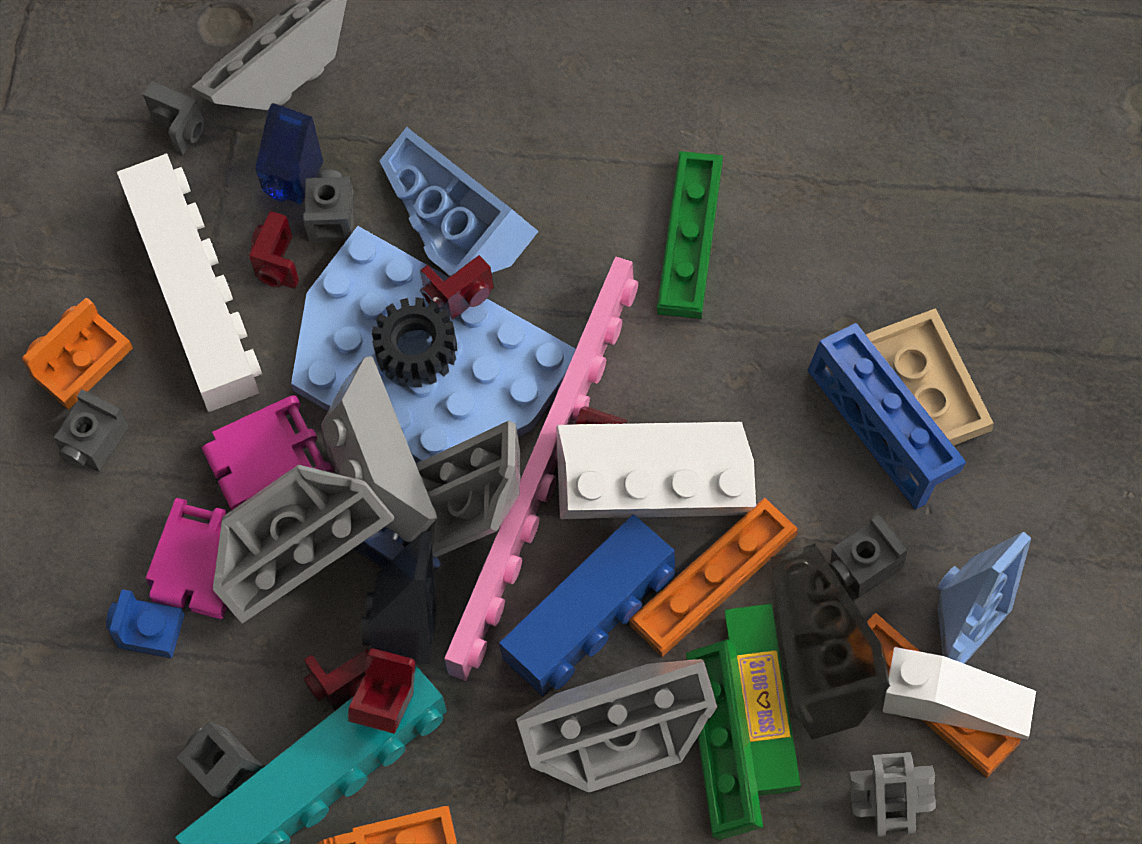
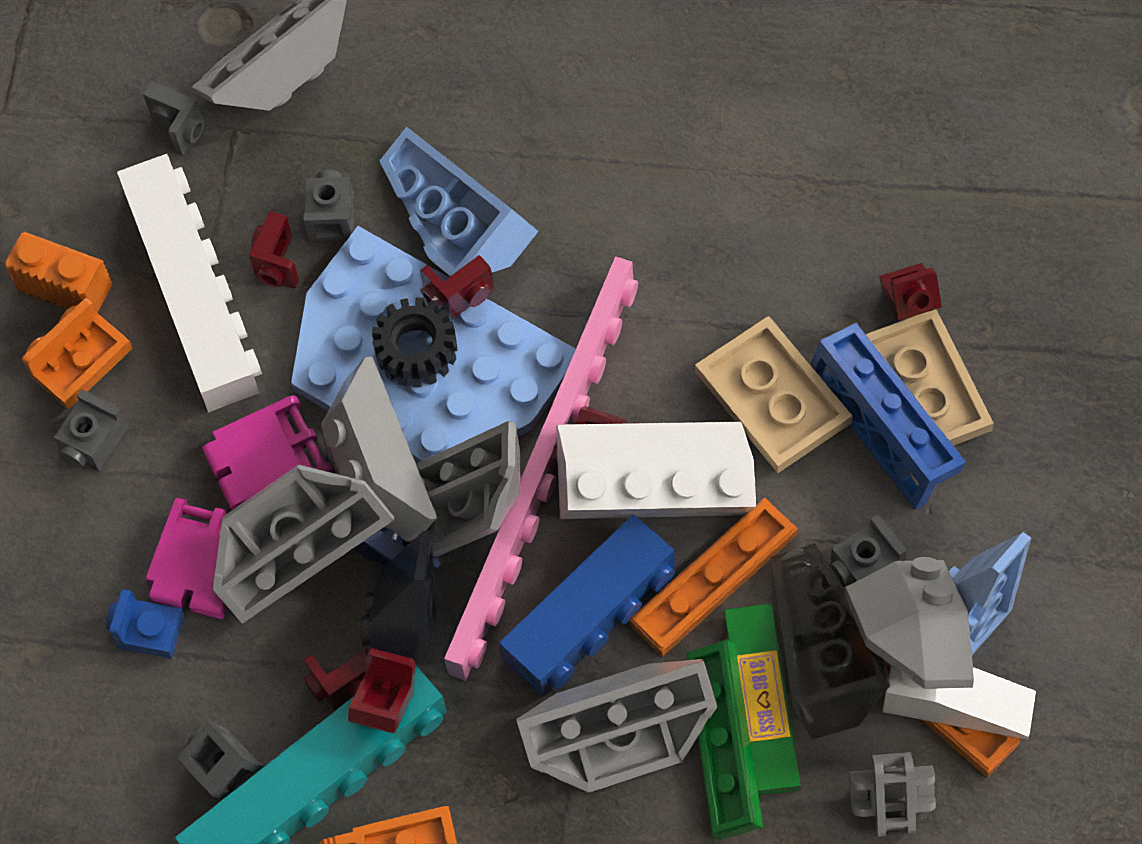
(57, 272): none -> orange brick
(287, 154): clear blue slope -> none
(690, 235): green tile -> none
(773, 394): none -> tan plate
(911, 291): none -> dark red bracket
(916, 622): none -> light grey wedge

